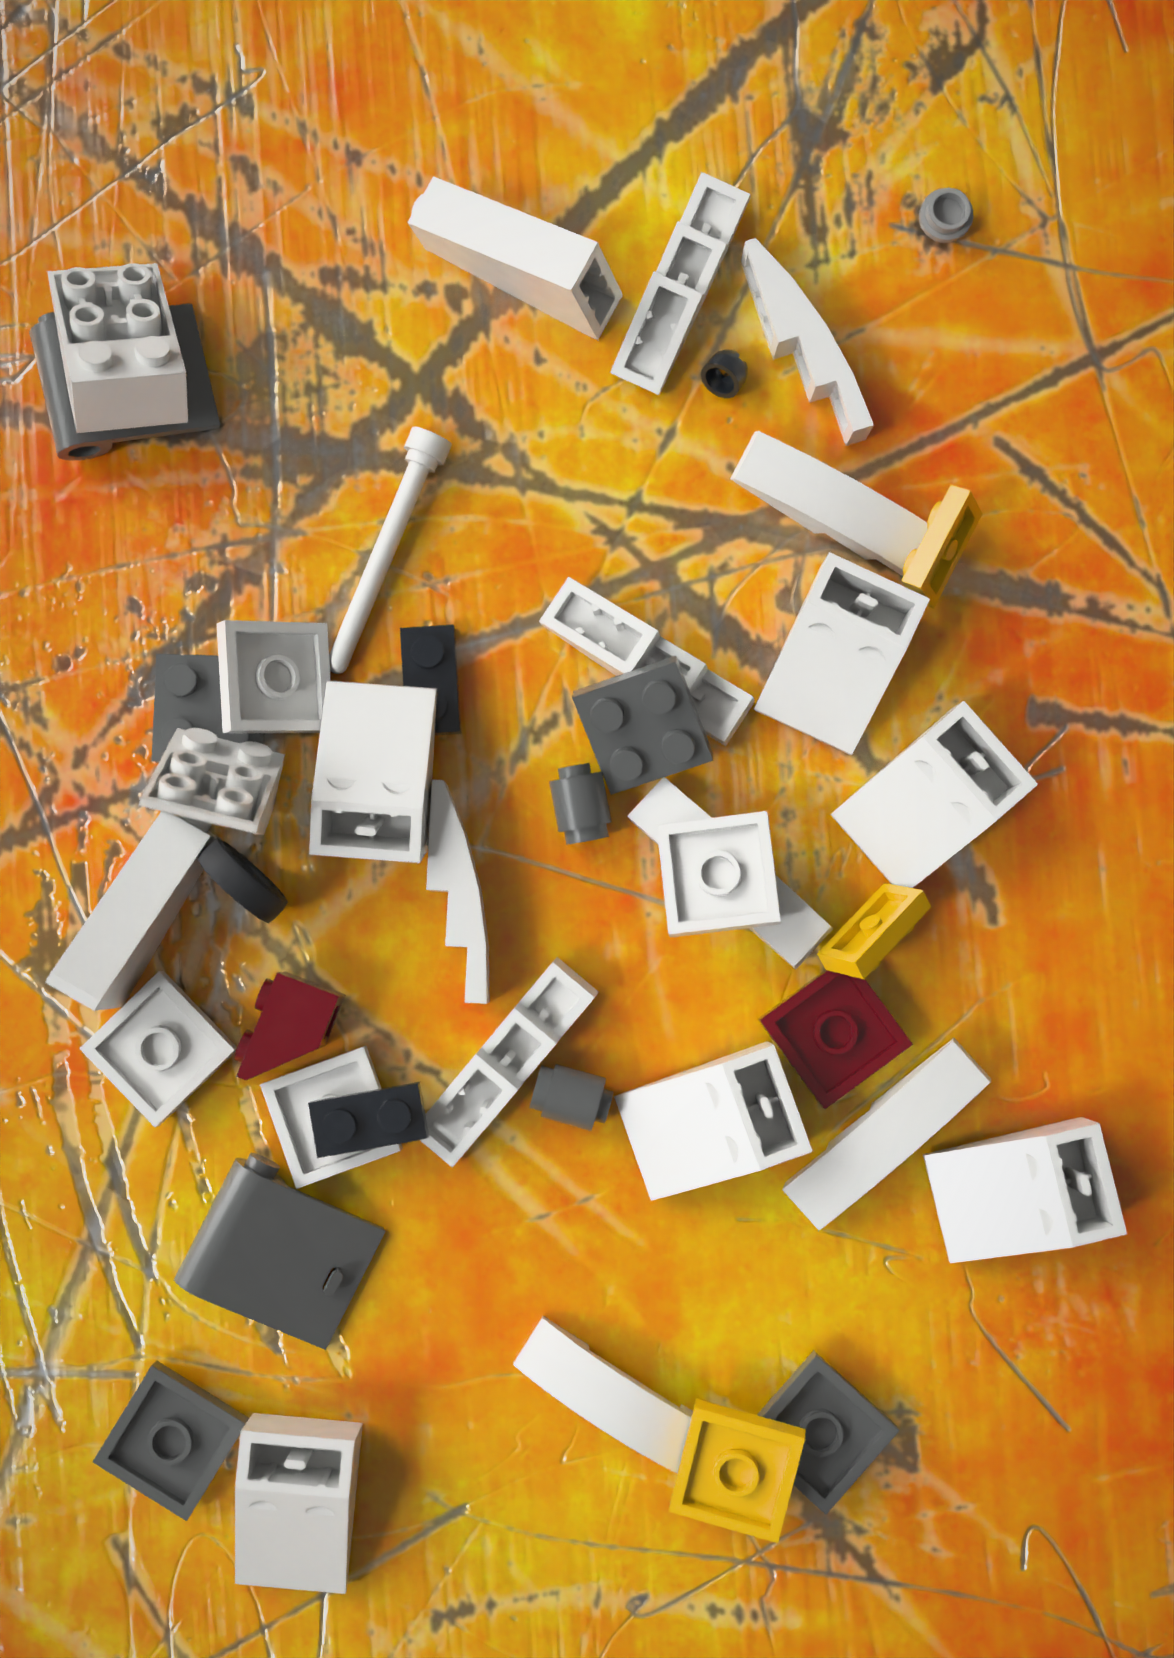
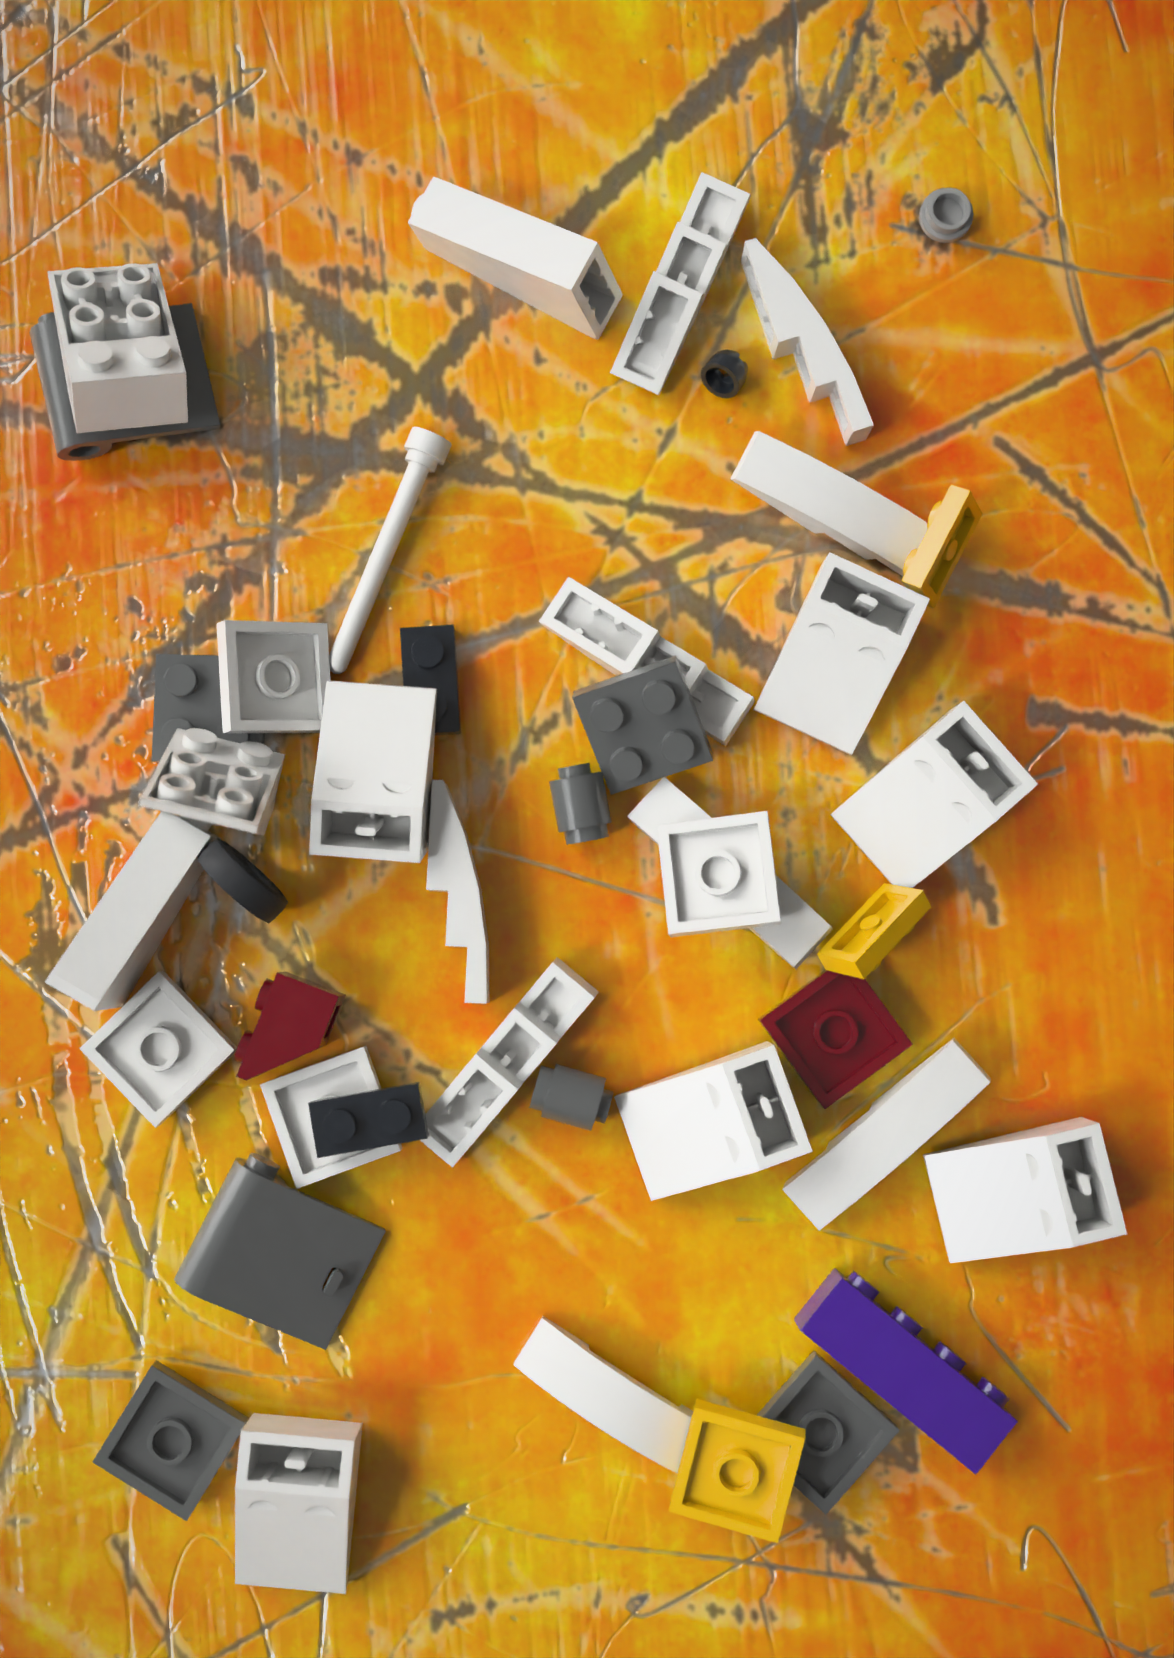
(906, 1370): none -> dark purple brick

